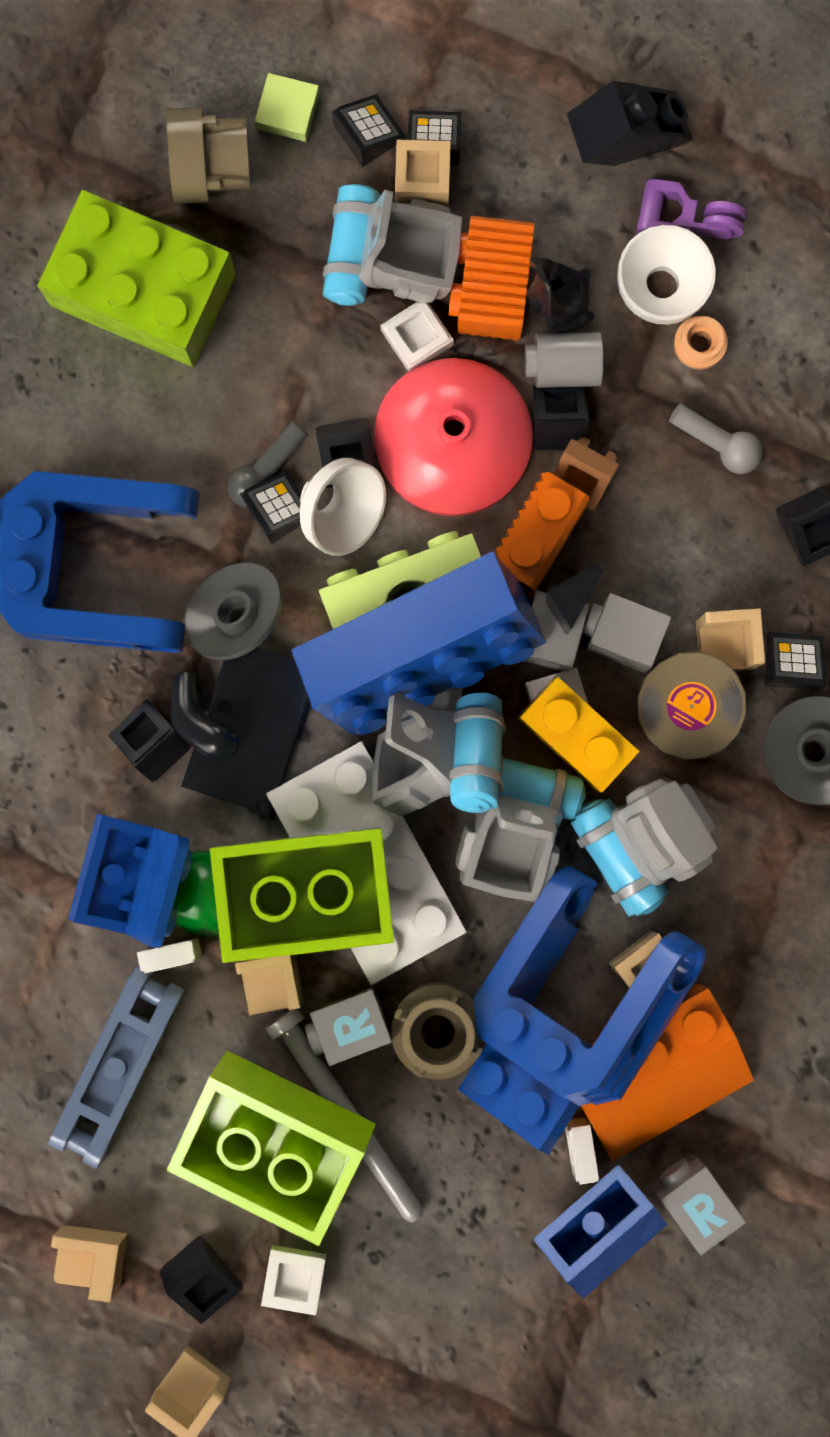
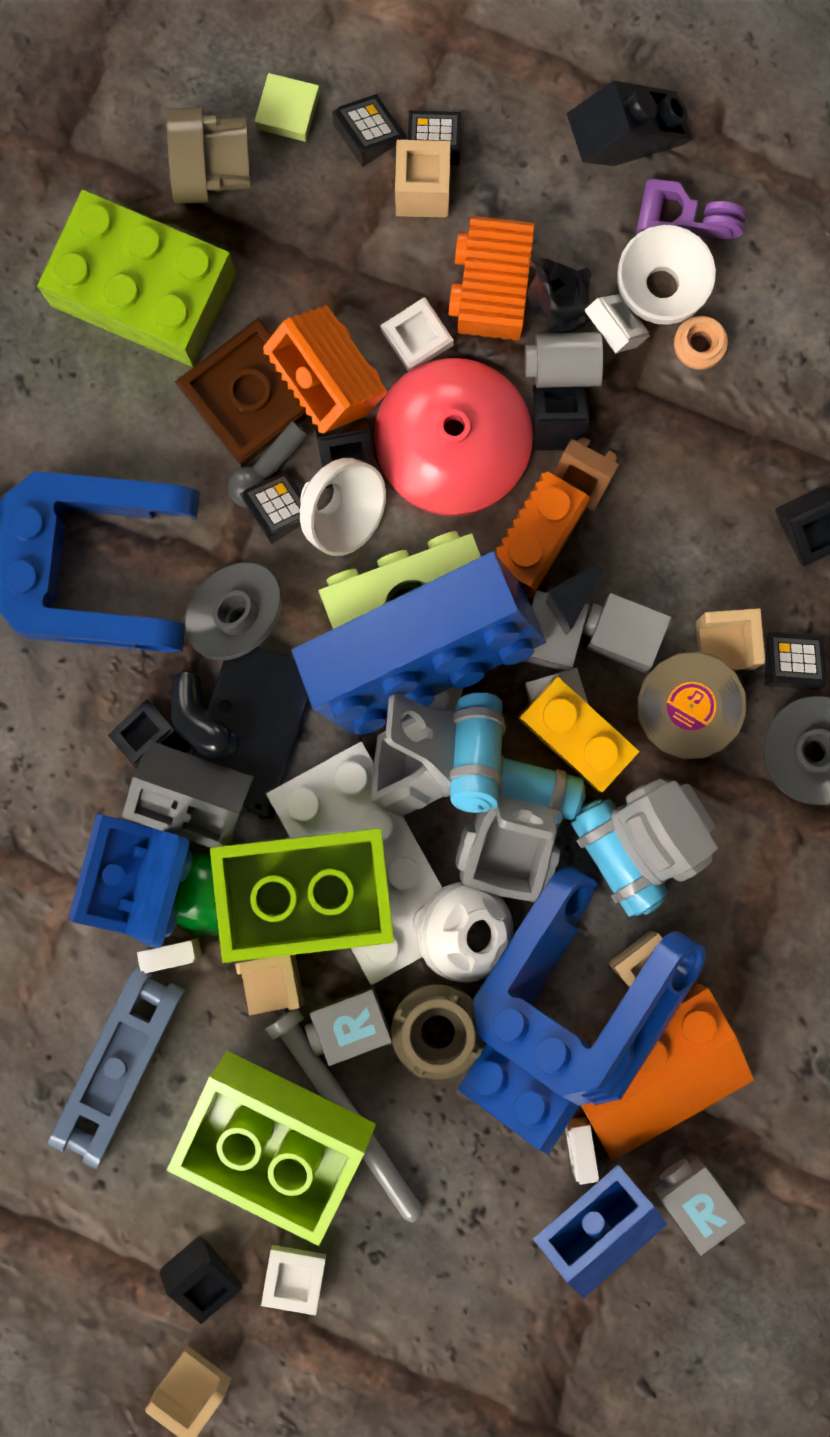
(90, 1260): tan panel -> none
(186, 796): none -> dark grey hinge
(242, 394): none -> reddish brown tile
(324, 369): none -> orange brick
(390, 247): light grey piece -> none
(445, 927): none -> white piece
(617, 323): none -> white tile
(738, 451): light grey bar -> none

